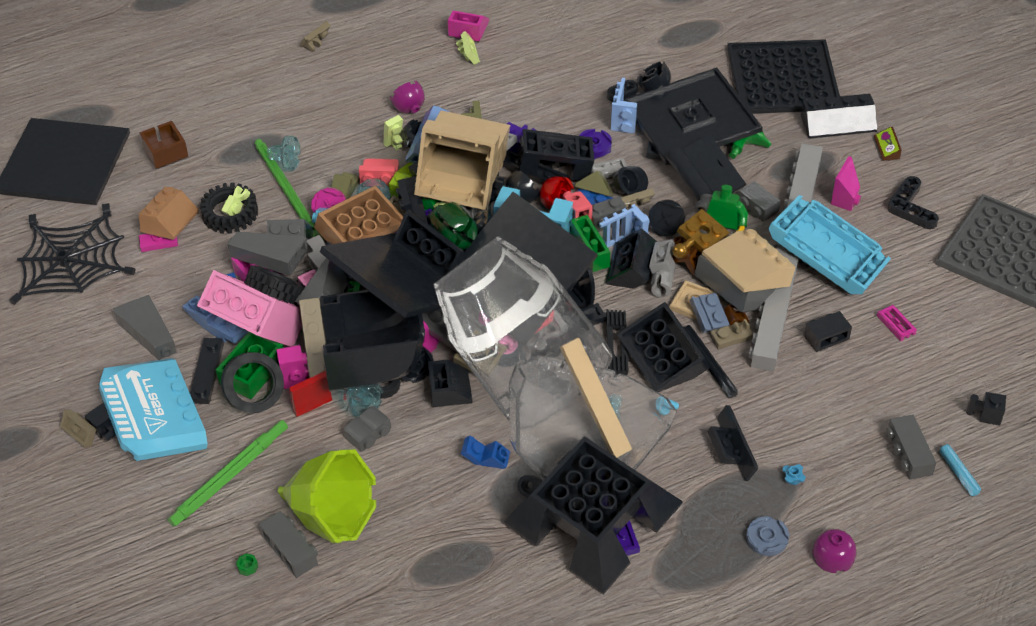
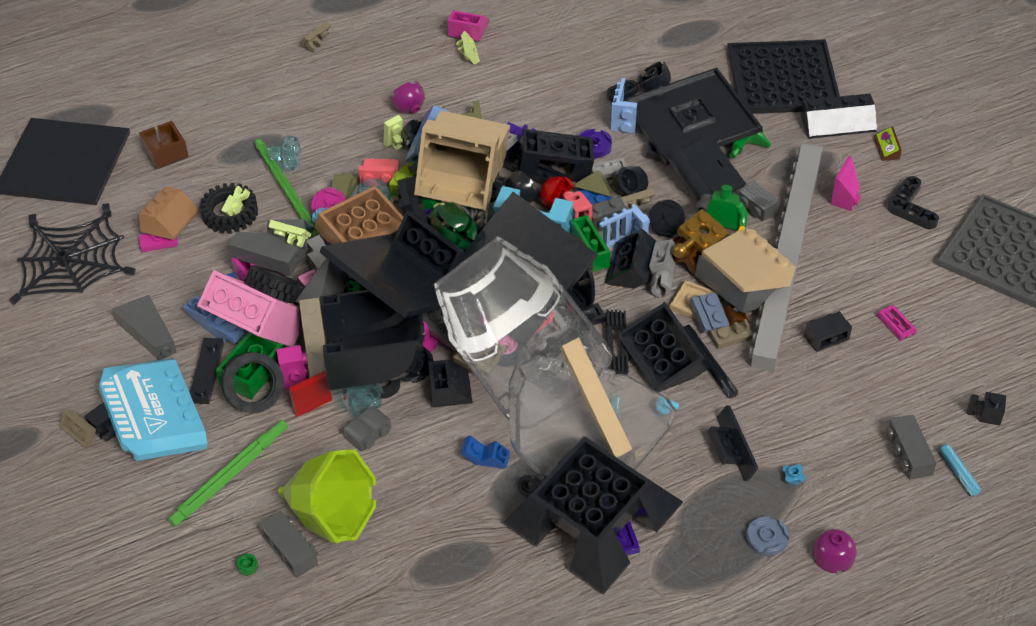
(294, 232): none -> yellowish green plate
(829, 244): medium azure slope -> none

